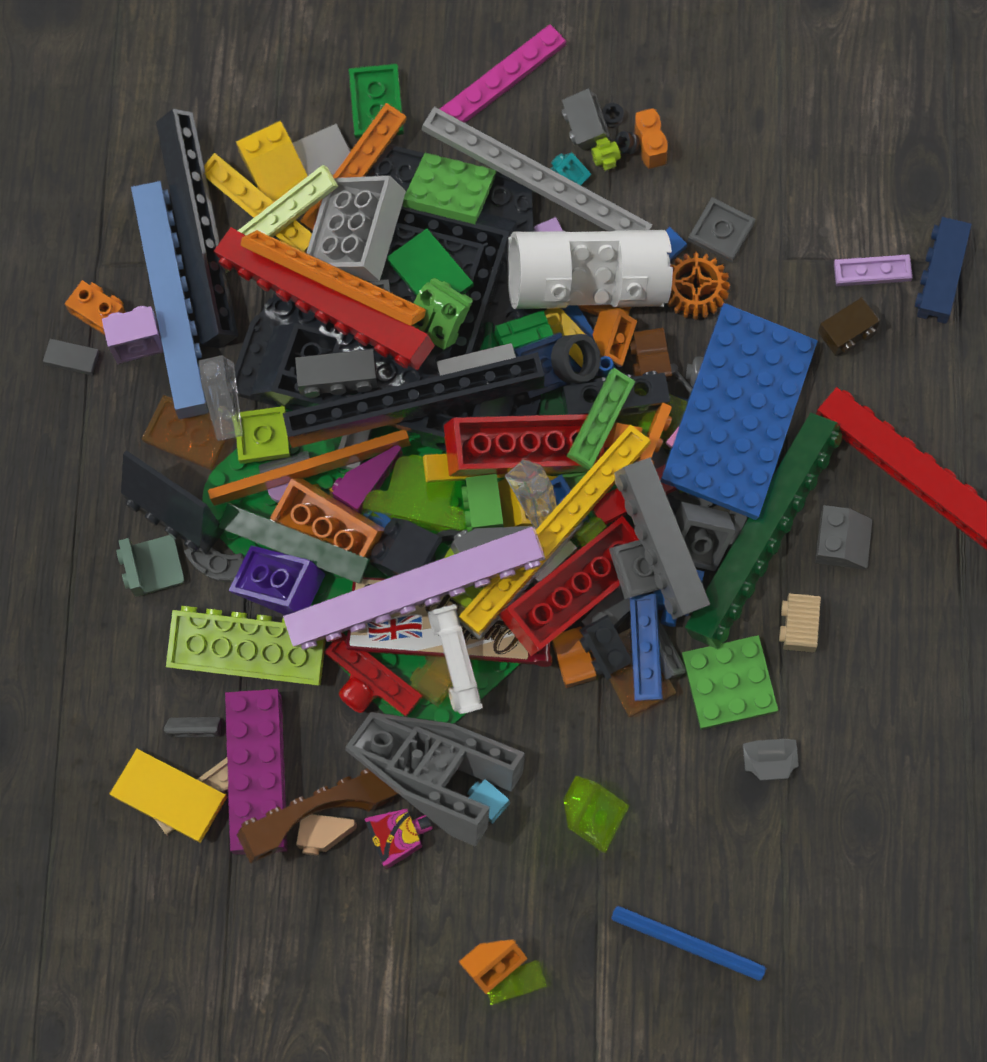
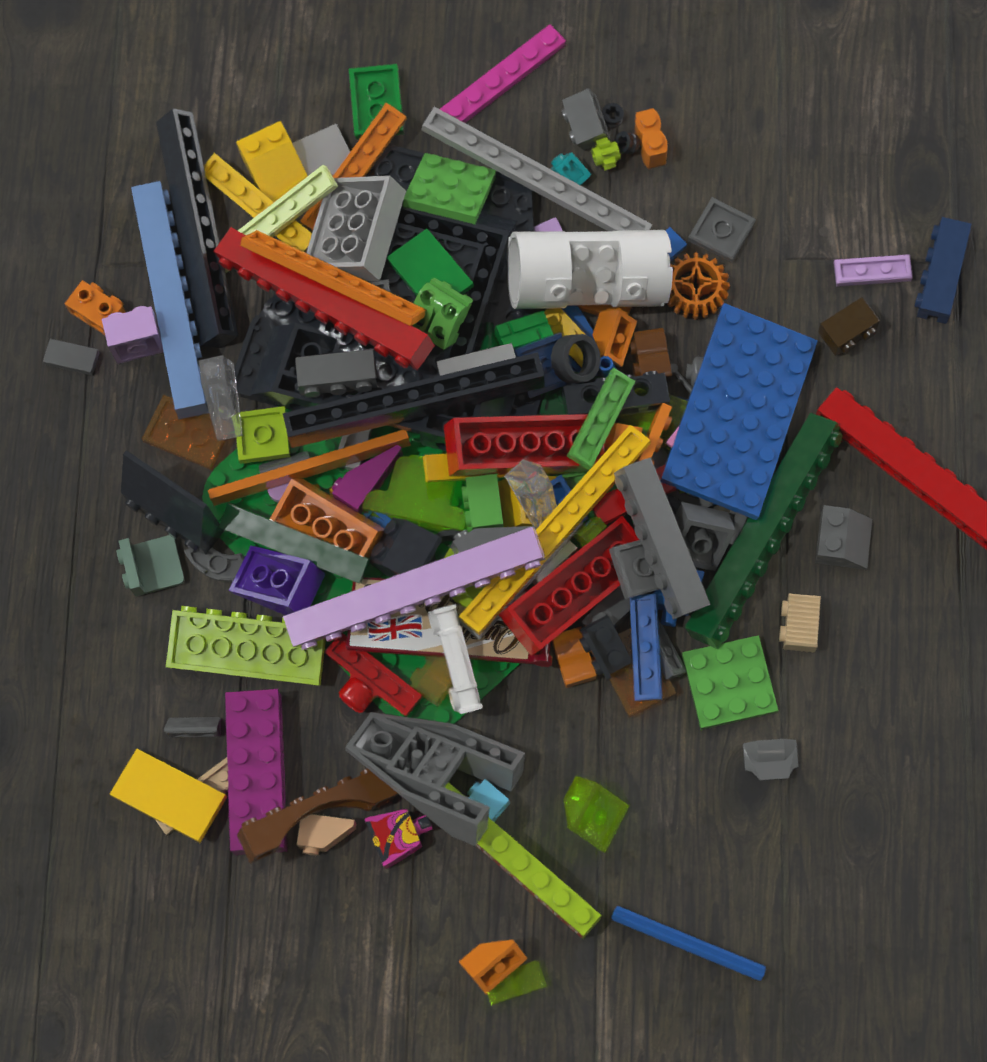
(536, 878): none -> lime brick

